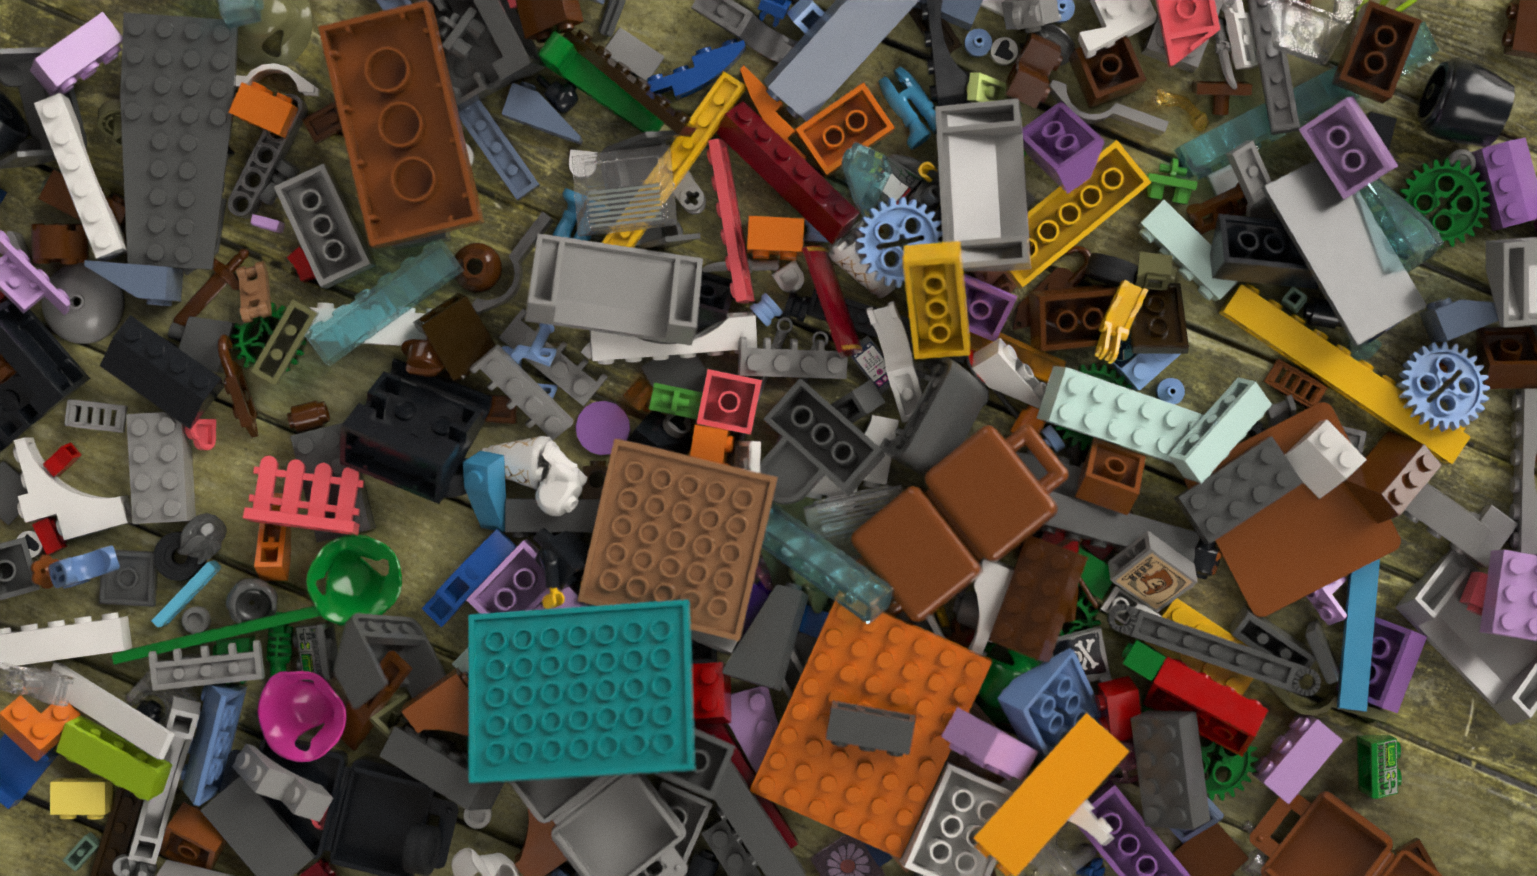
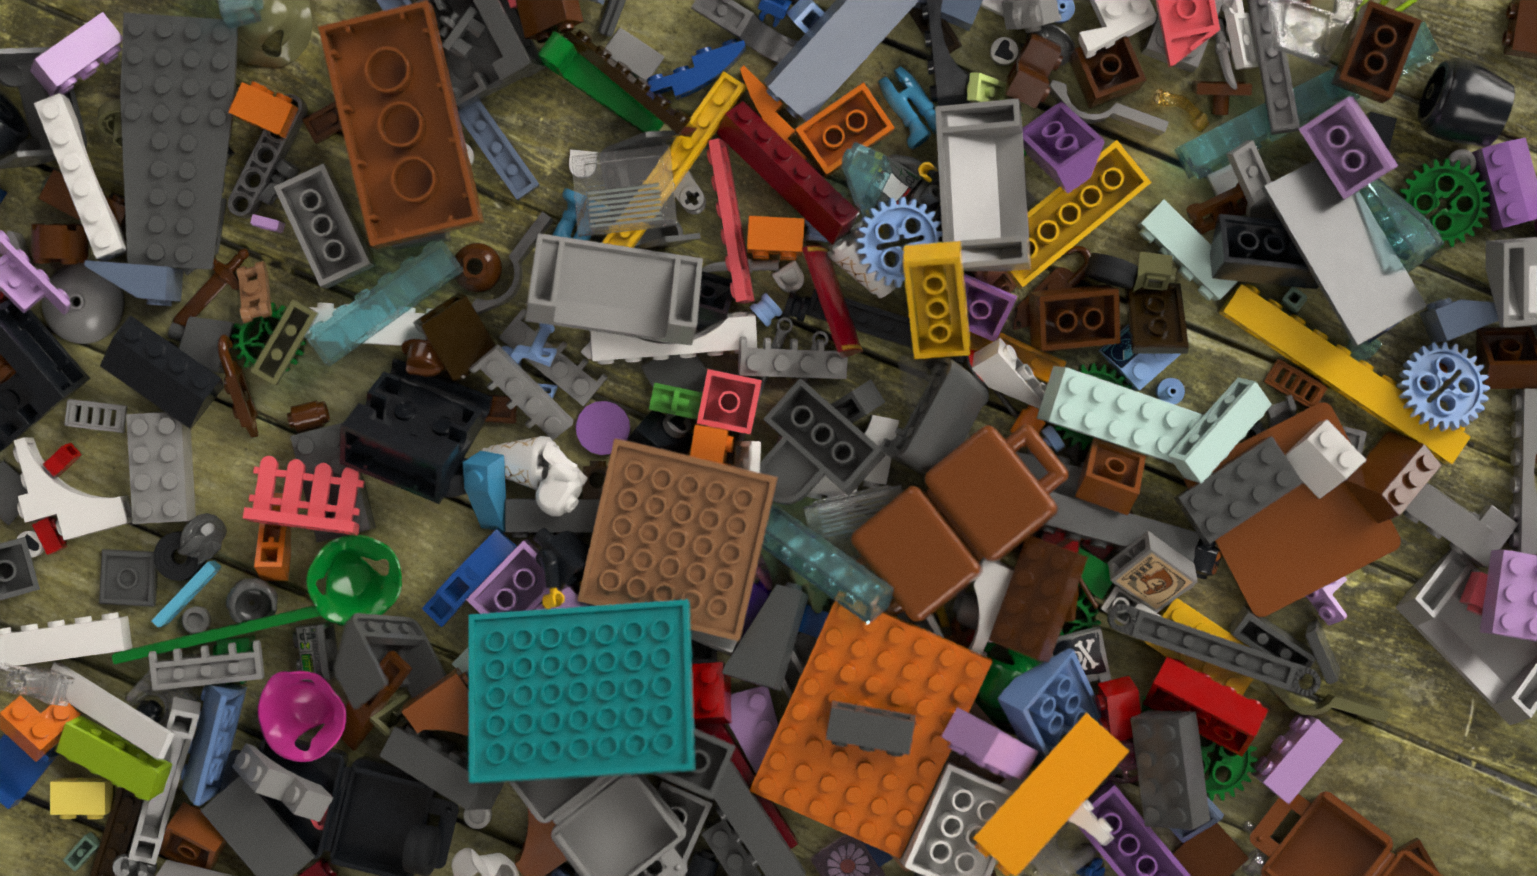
(41, 571): dark orange plant -> none
(82, 568): medium blue piece -> none
(203, 434): coral tile -> none
(267, 69): white piece -> none
(279, 647): green hinge -> none
(301, 264): red piece -> none
(531, 109): sand blue slope -> none
(560, 96): black piece -> none
(639, 394): clear orange tile -> none
(872, 364): tile -> none
(897, 358): white piece -> none
(977, 49): light blue tile -> none
(1119, 319): yellow arm -> none
(1143, 660): green brick -> none
(1182, 187): bright green hips -> none
(1320, 314): black brick -> none
(1358, 638): dark azure tile -> none
(1378, 765): green slope -> none
(1392, 663): medium lavender slope -> none

